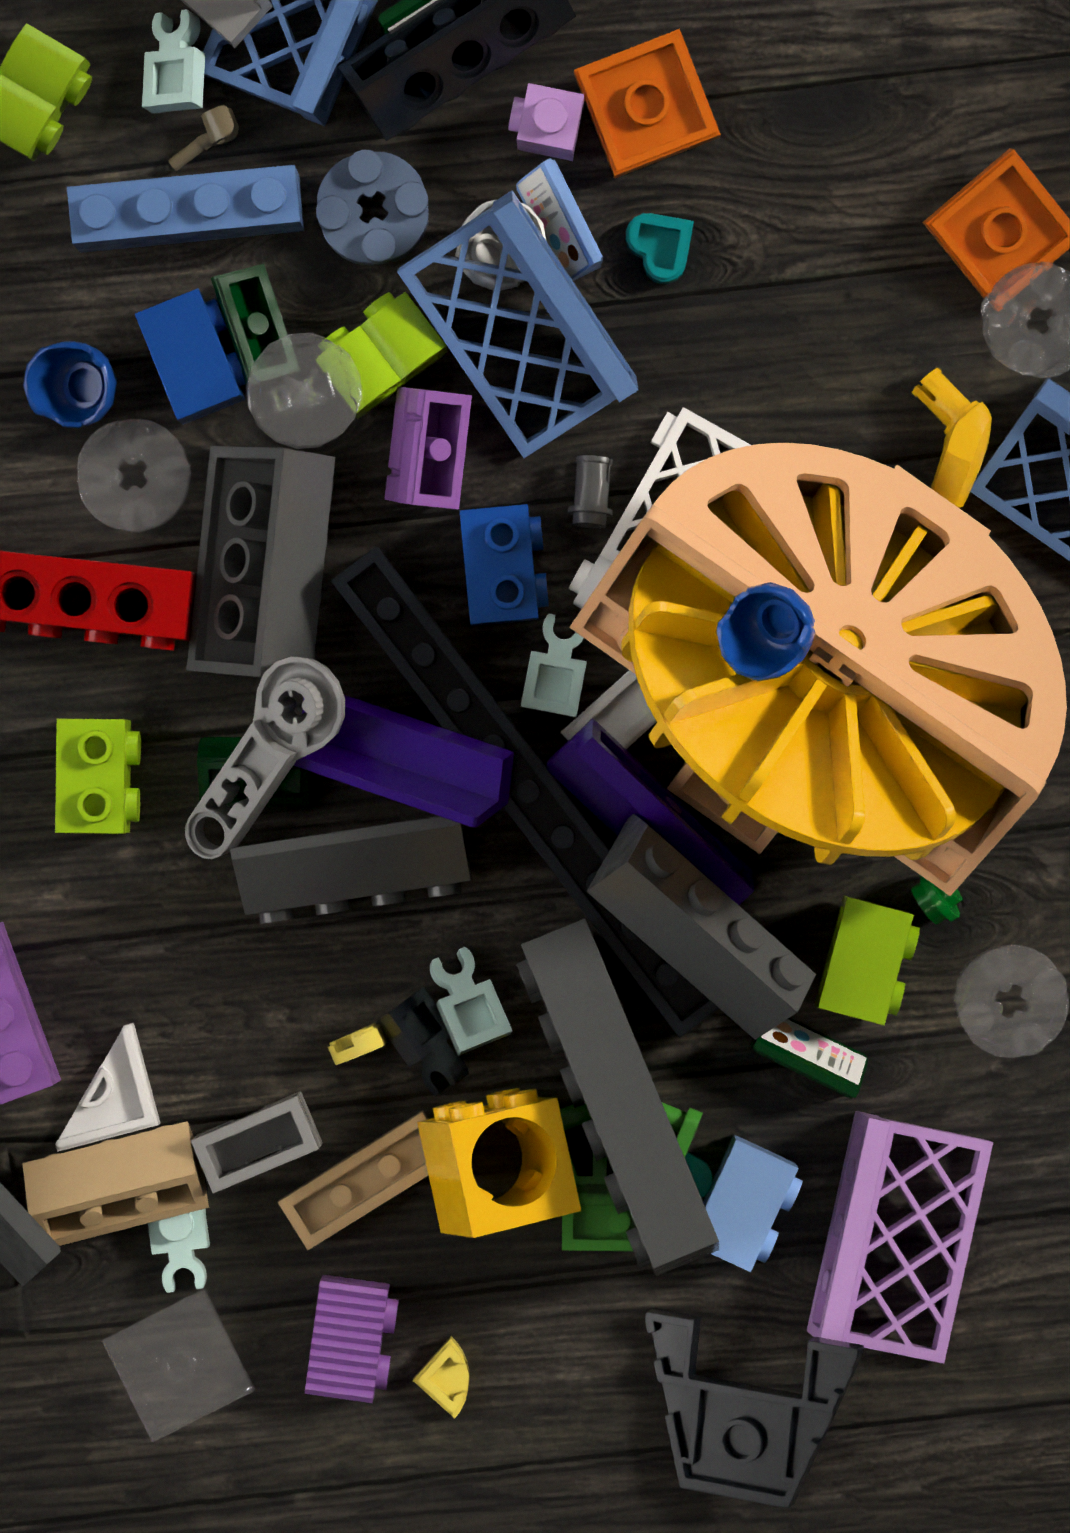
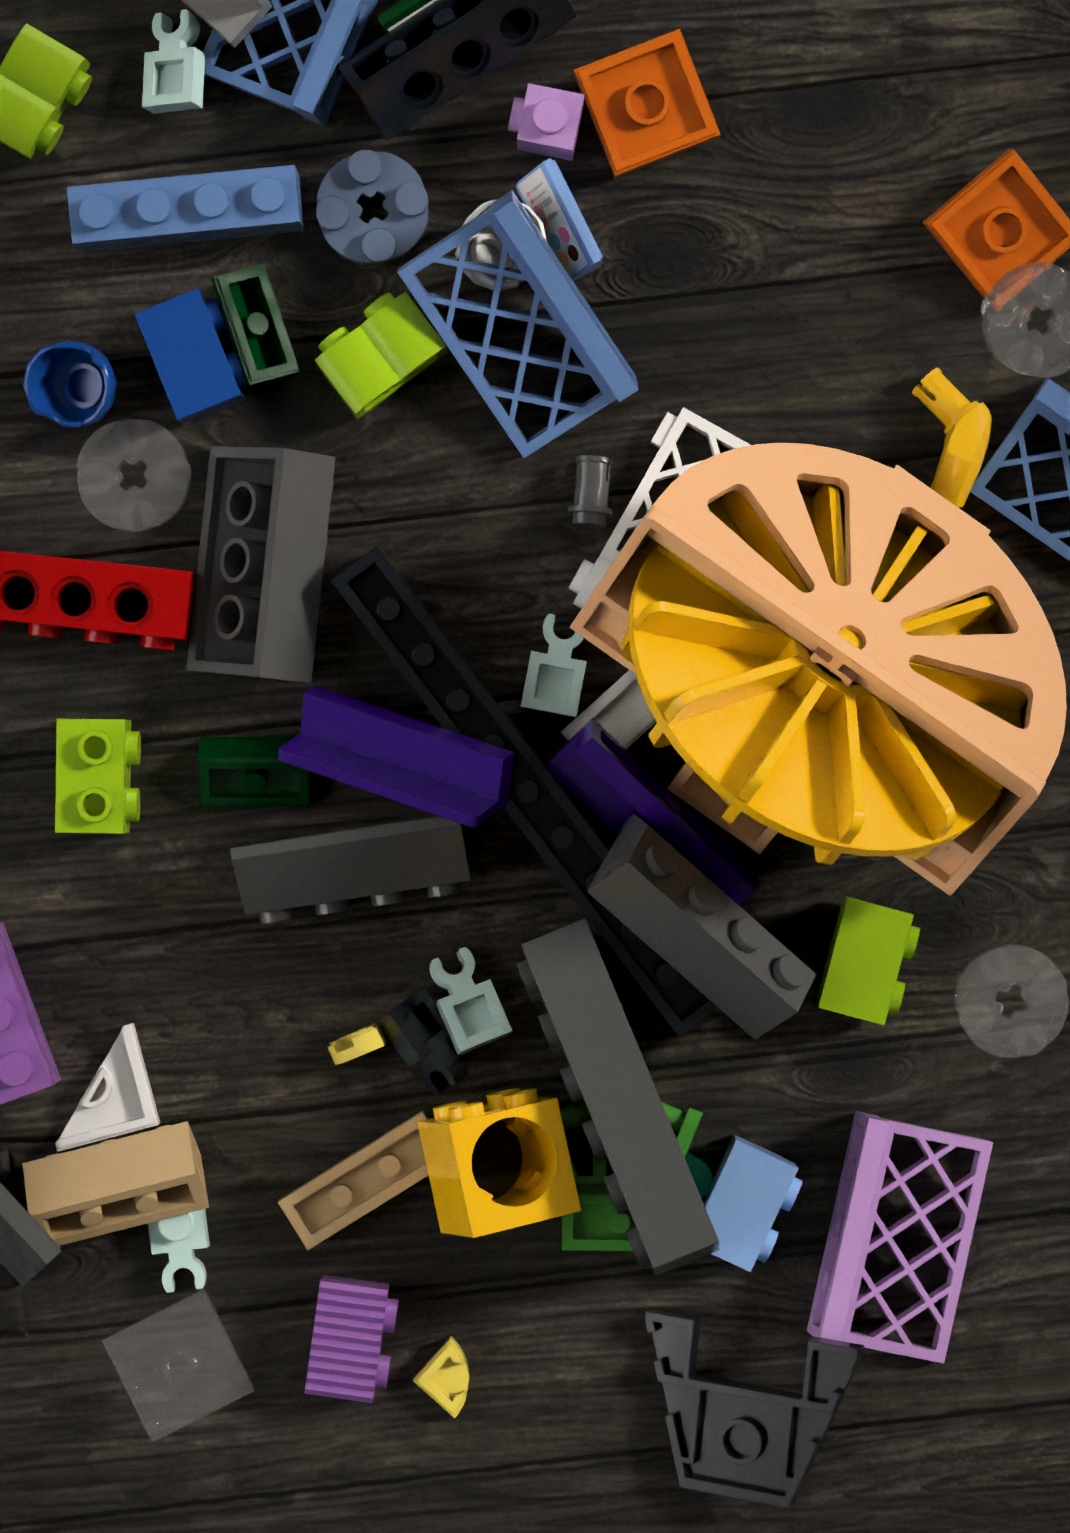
(220, 129): dark tan hand -> none
(230, 1148): light grey brick -> none
(269, 748): light grey beam -> none
(304, 390): clear tile -> none
(428, 447): medium lavender brick -> none
(501, 564): blue brick -> none
(661, 244): teal tile -> none
(766, 631): blue hair -> none
(814, 1056): slope -> none
(935, 902): green plate -> none

